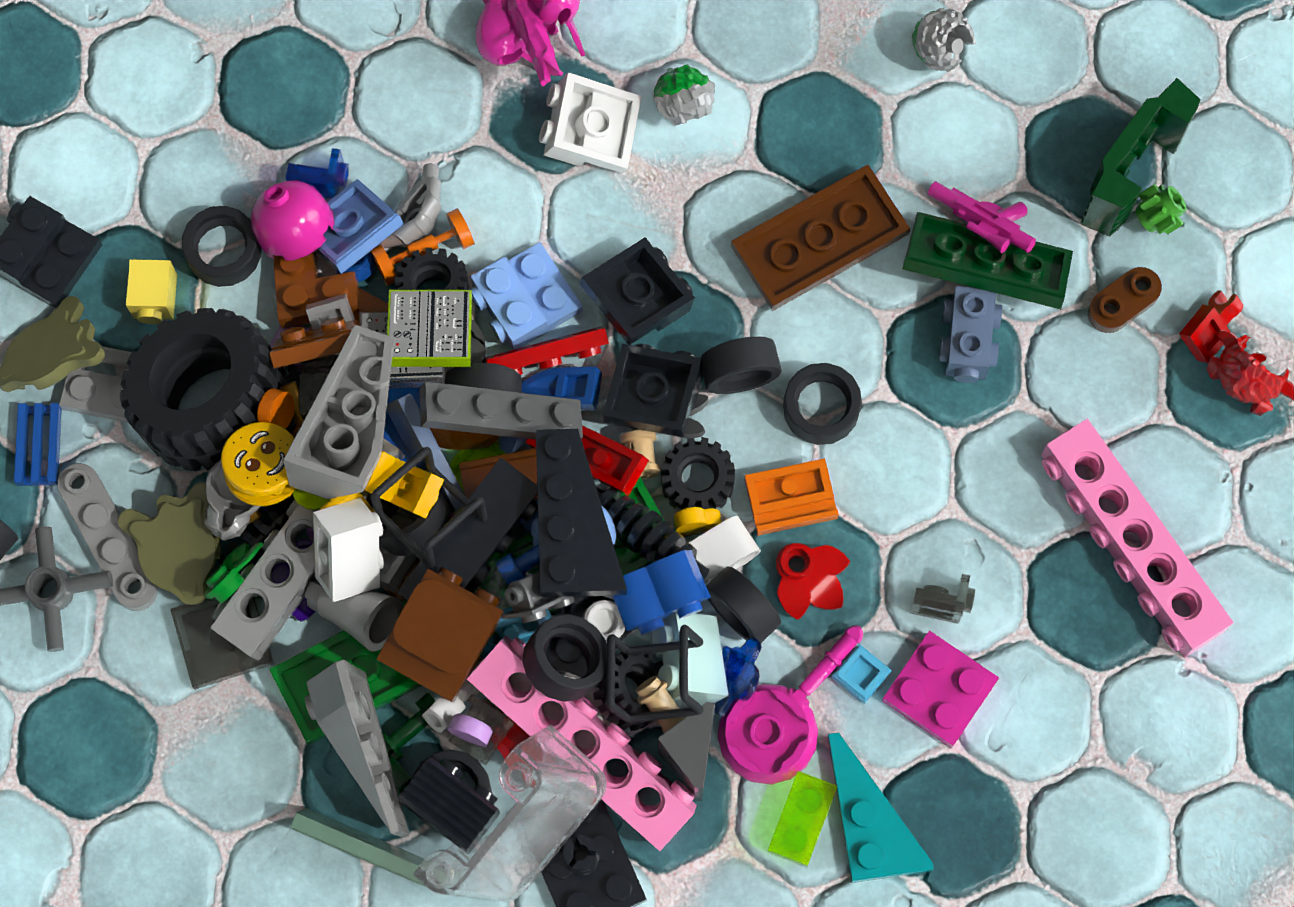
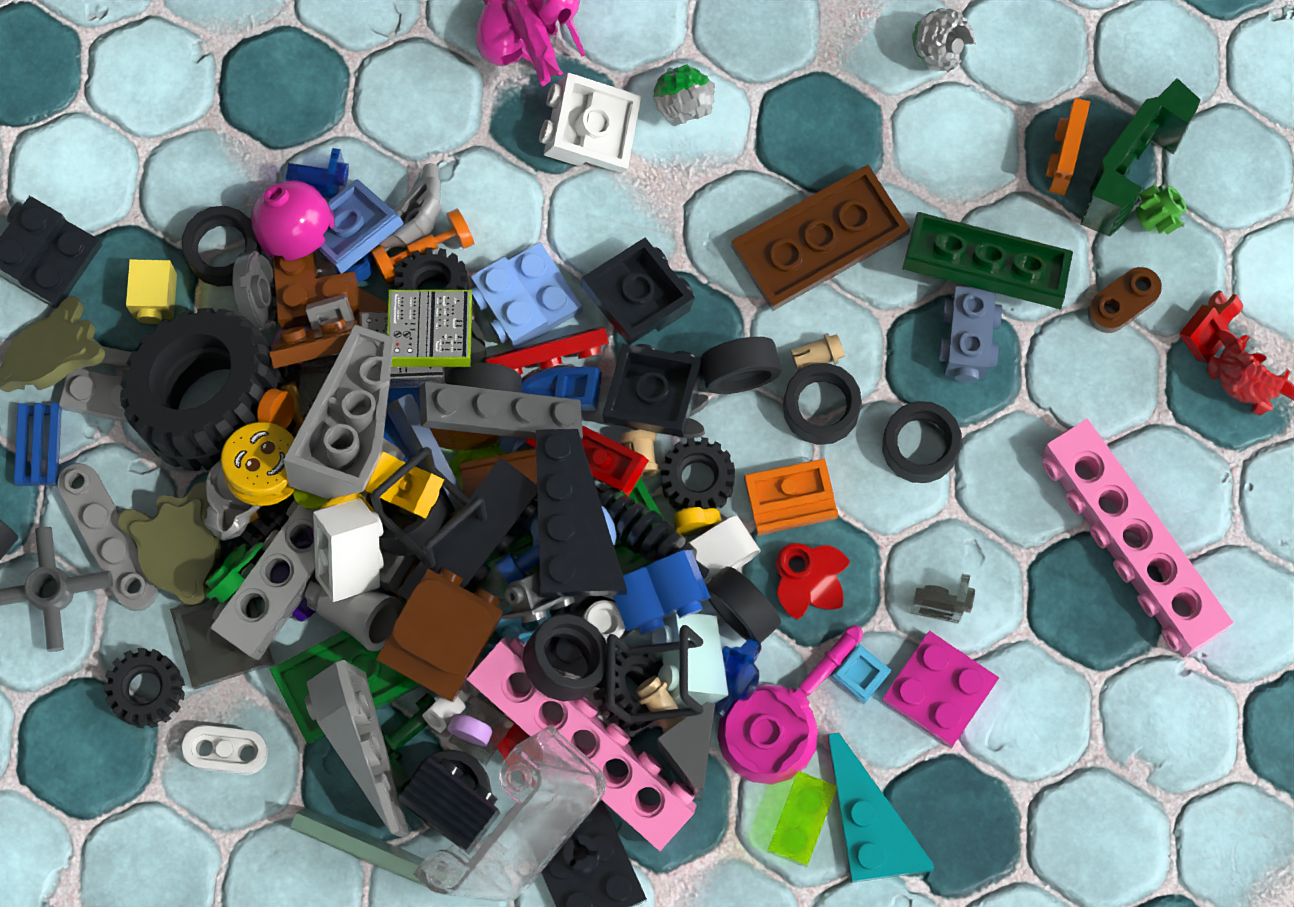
(126, 670): none -> black tyre
(226, 749): none -> white plate
(254, 290): none -> dark grey tile
(820, 351): none -> tan pin
(921, 411): none -> black tyre
(986, 218): dark pink piece -> none
(1069, 133): none -> orange plate

